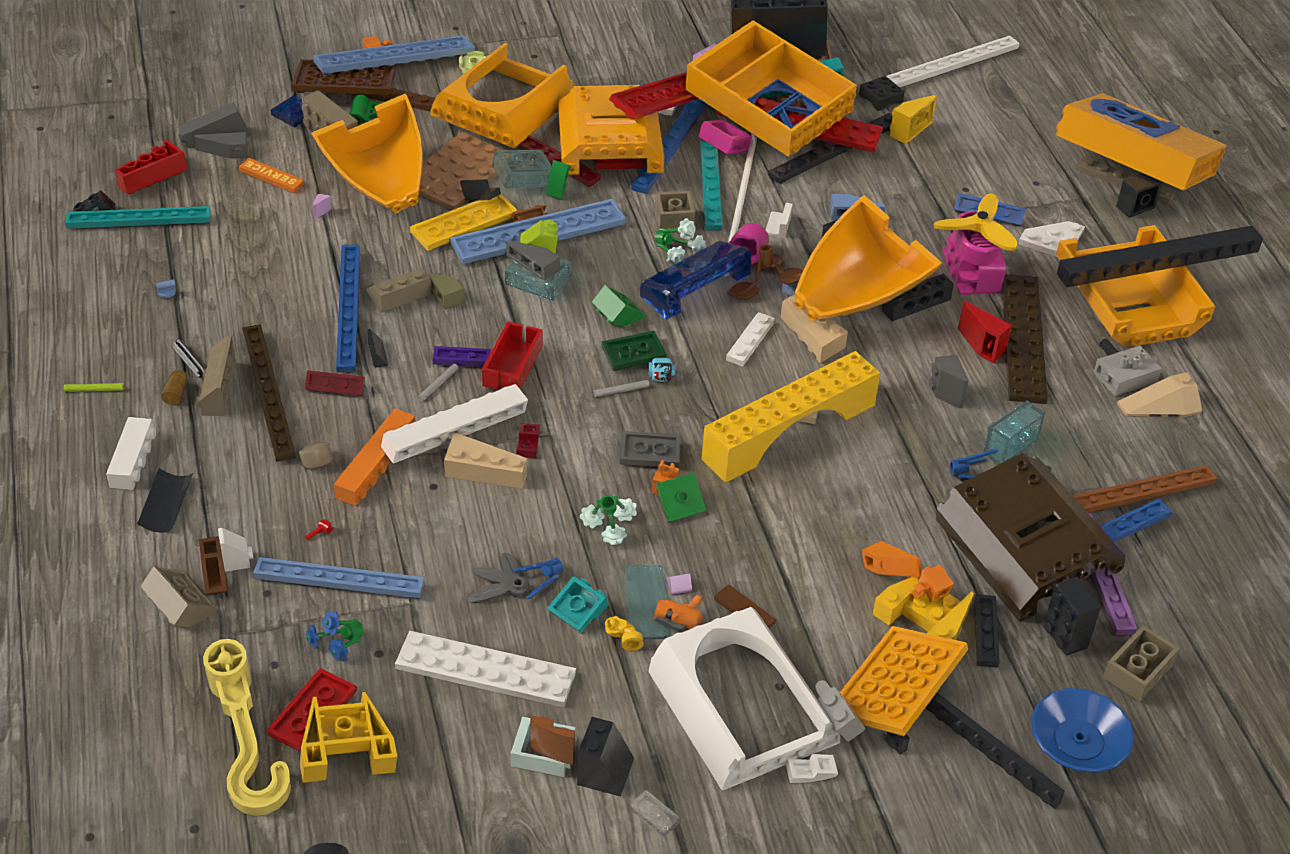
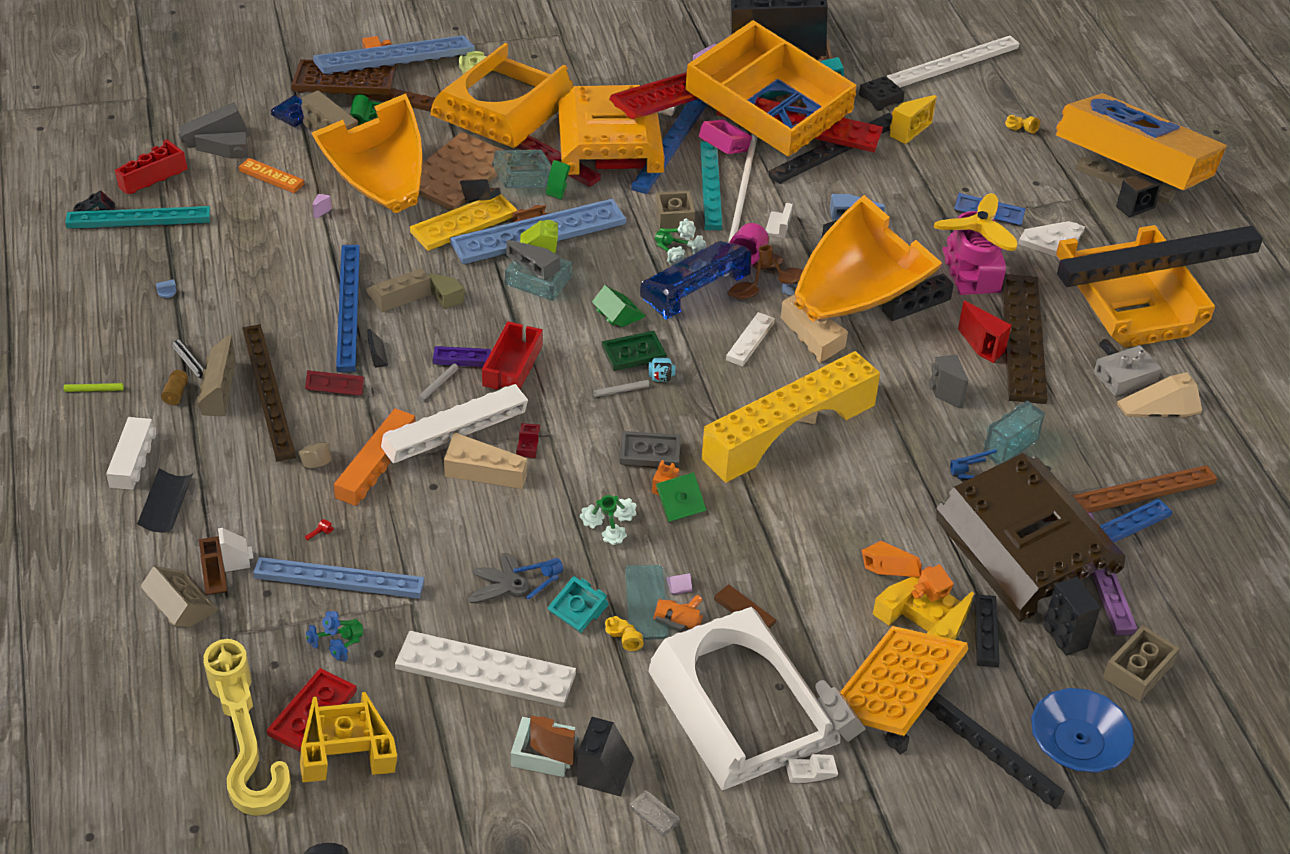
(1030, 124): none -> yellow arm

